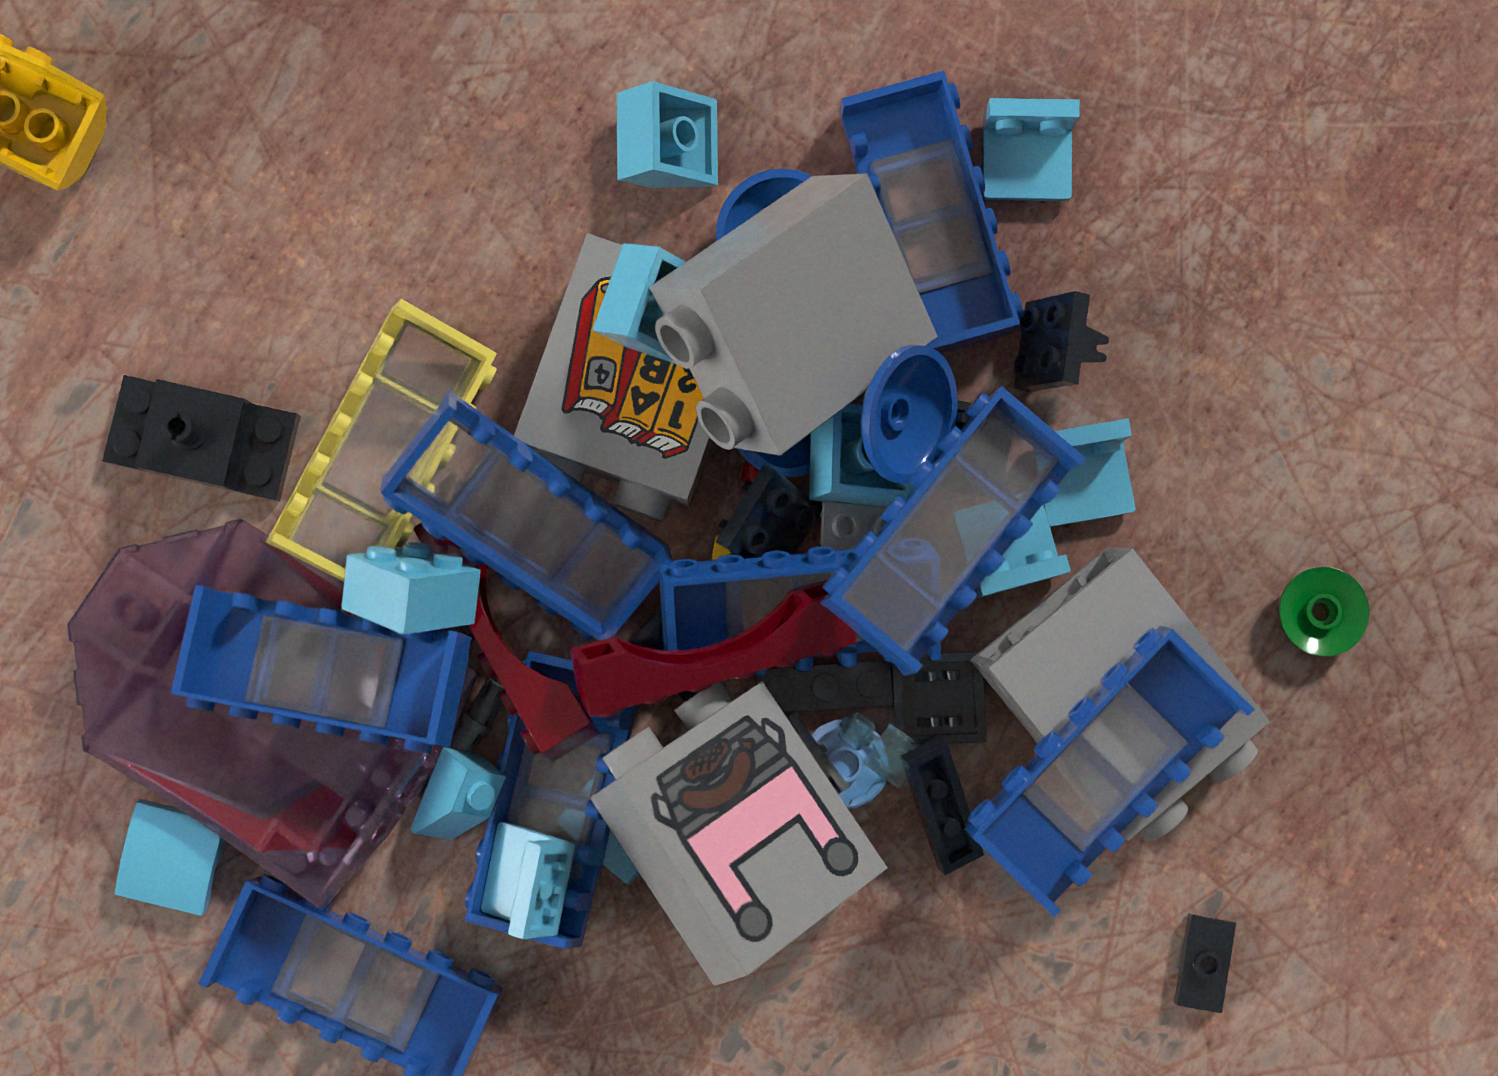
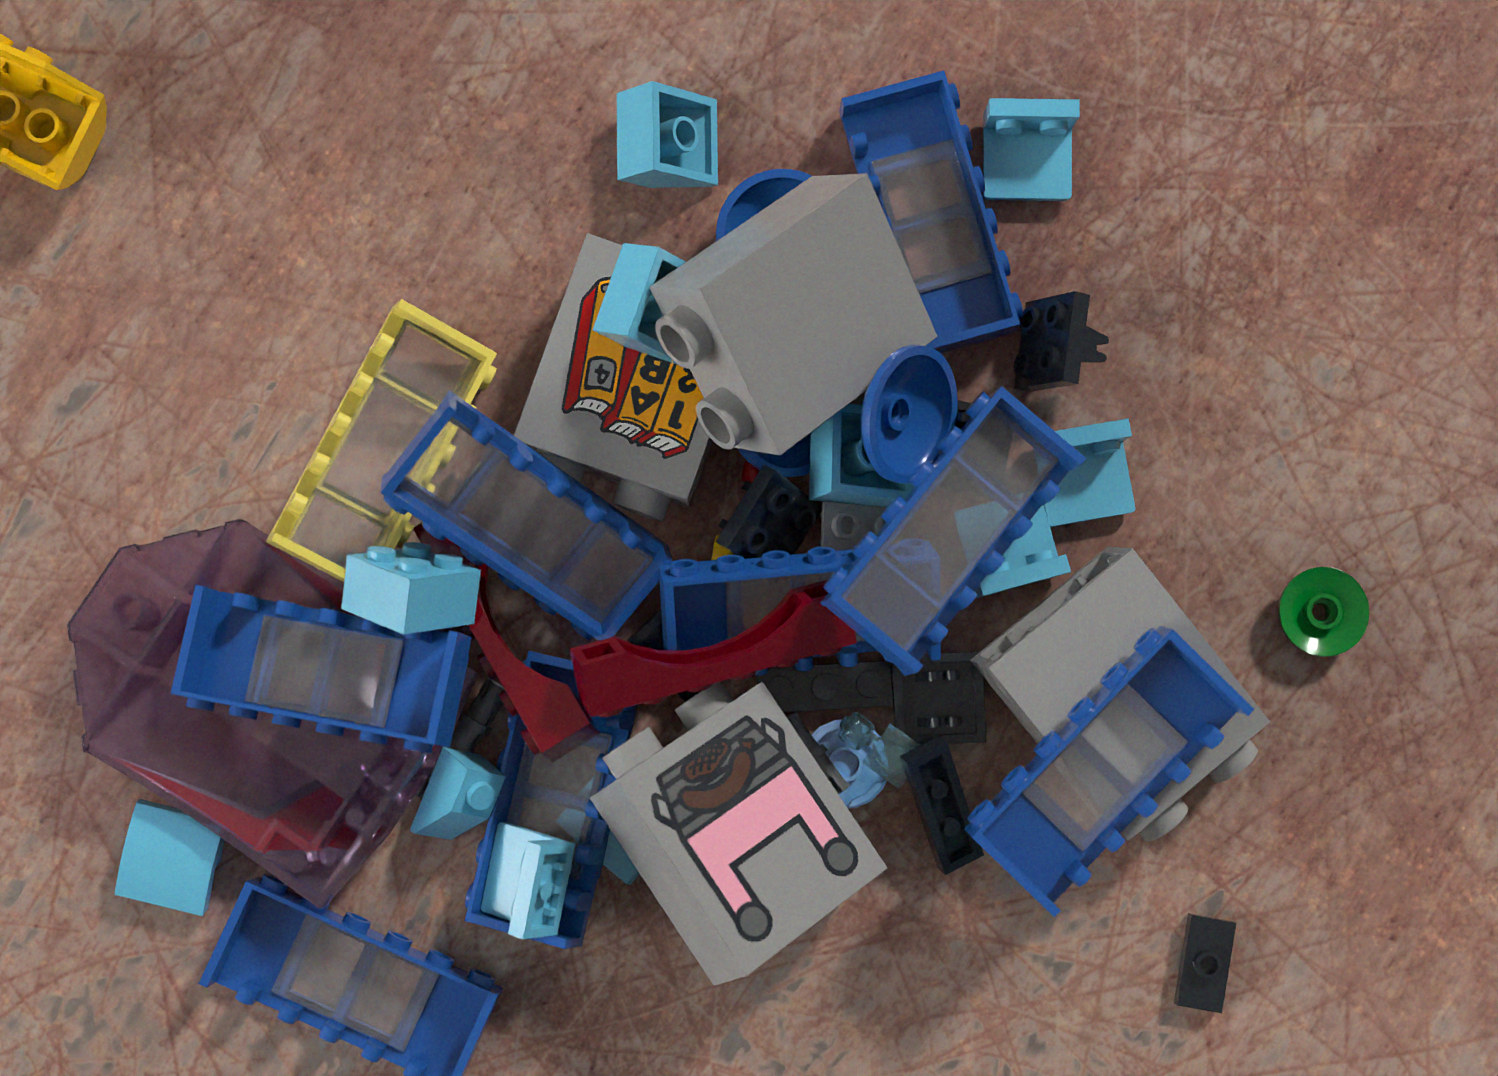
(201, 437): black brick -> none

